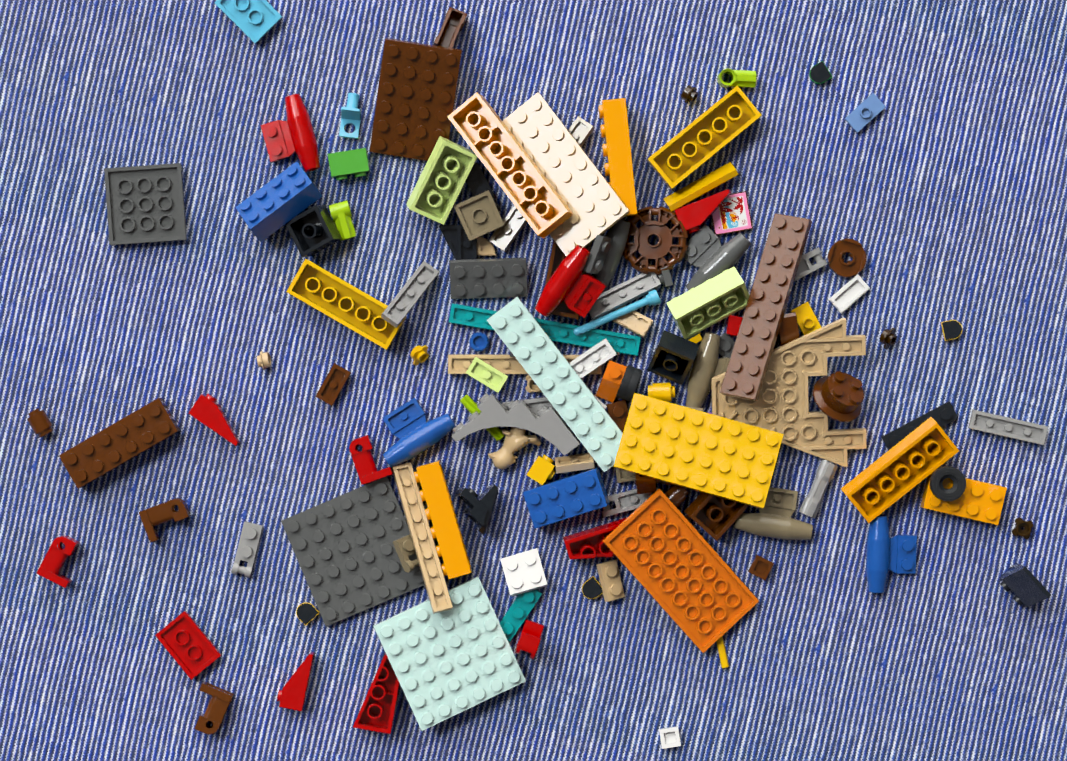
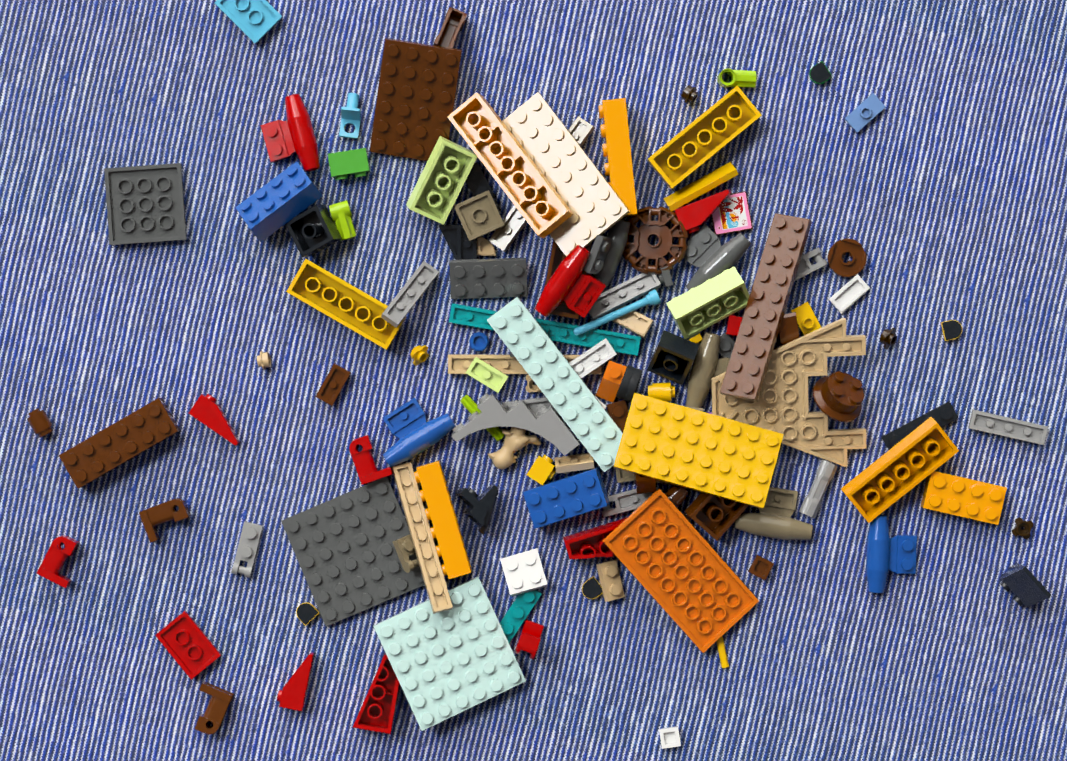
(955, 475): black tyre -> none

